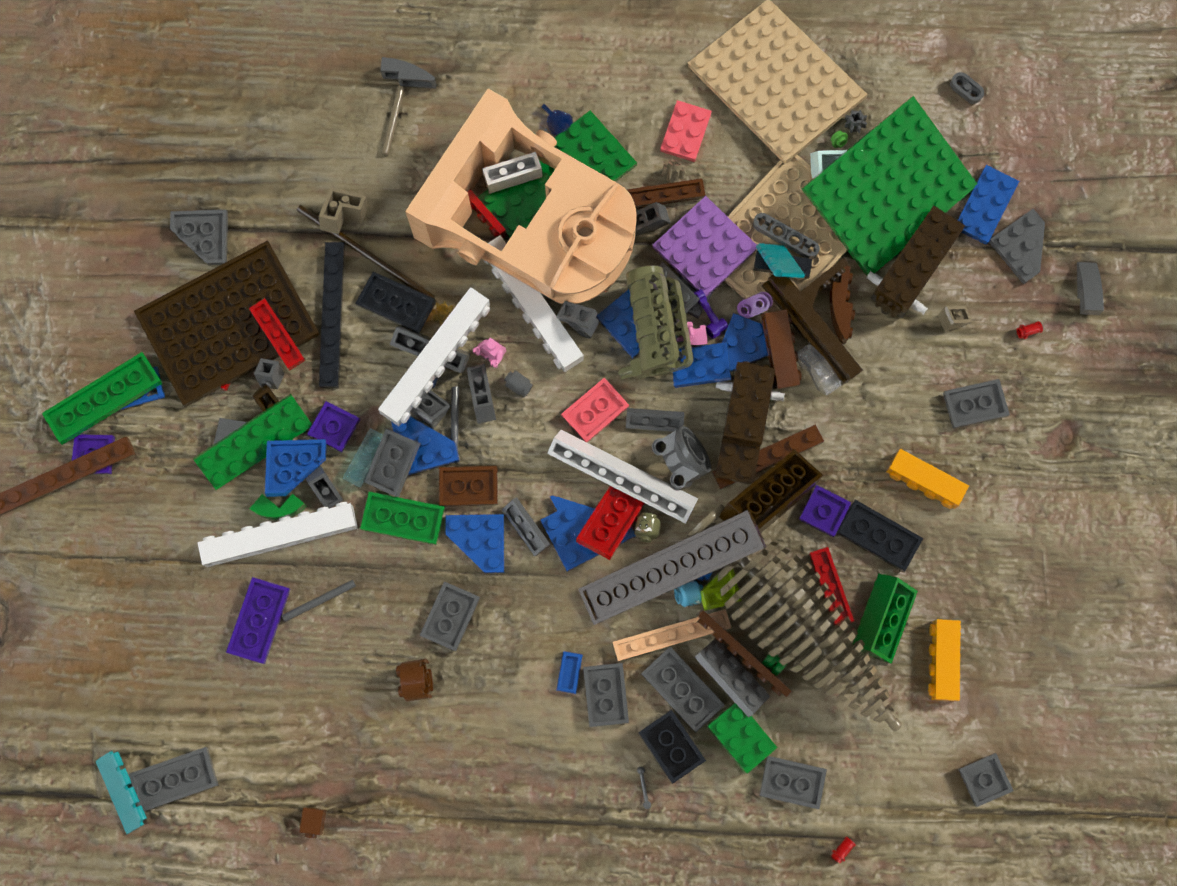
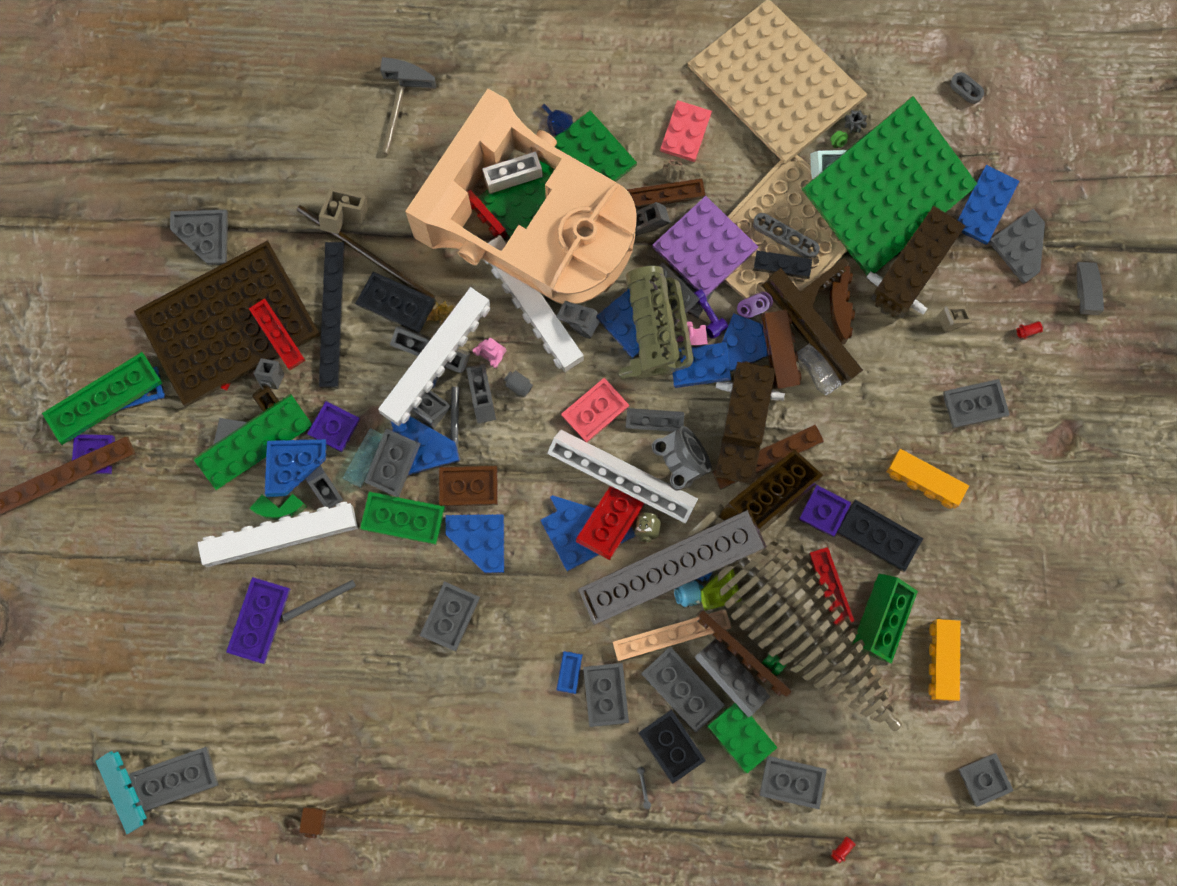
(414, 680): reddish brown brick -> none
(525, 526): dark grey plate -> none
(779, 260): teal windscreen -> none

